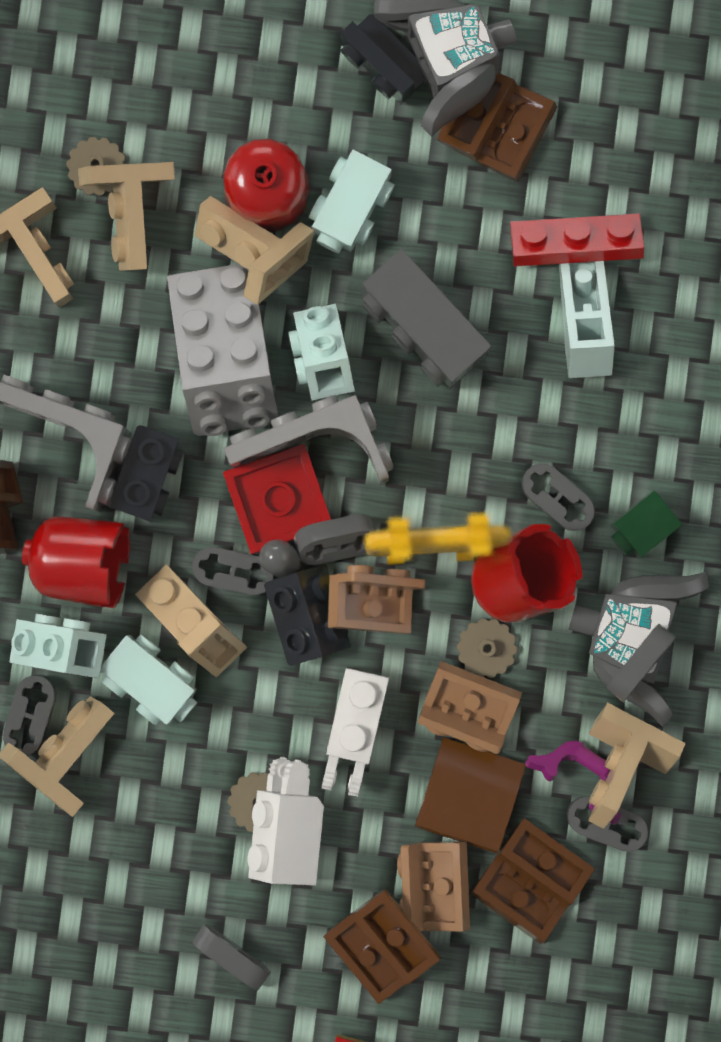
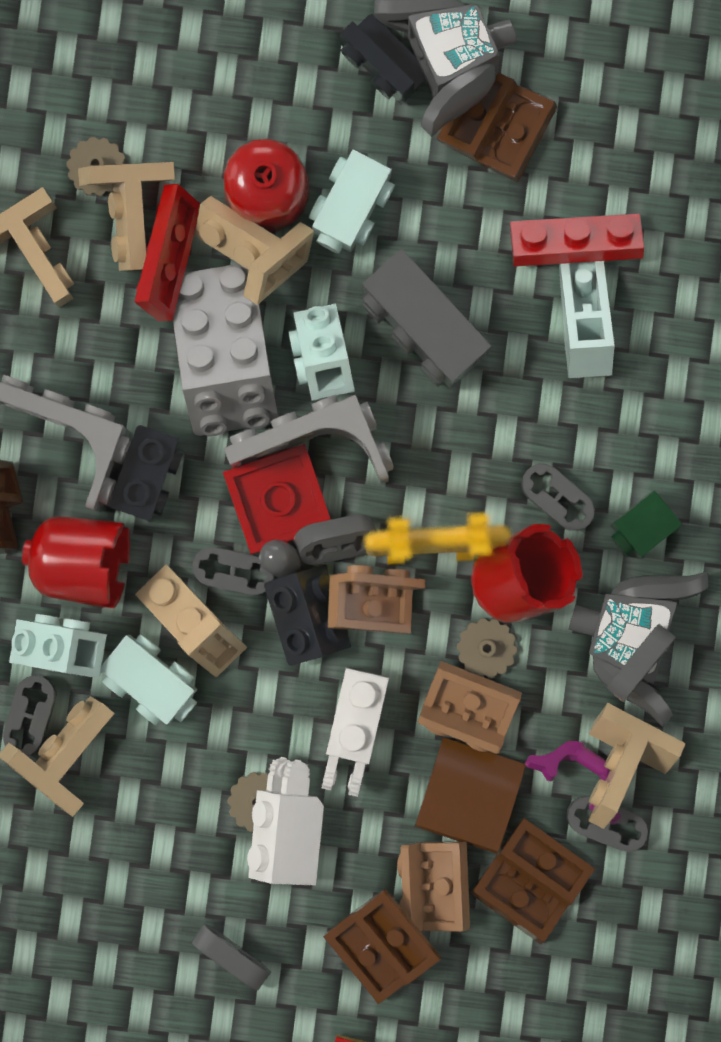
(167, 253): none -> red plate

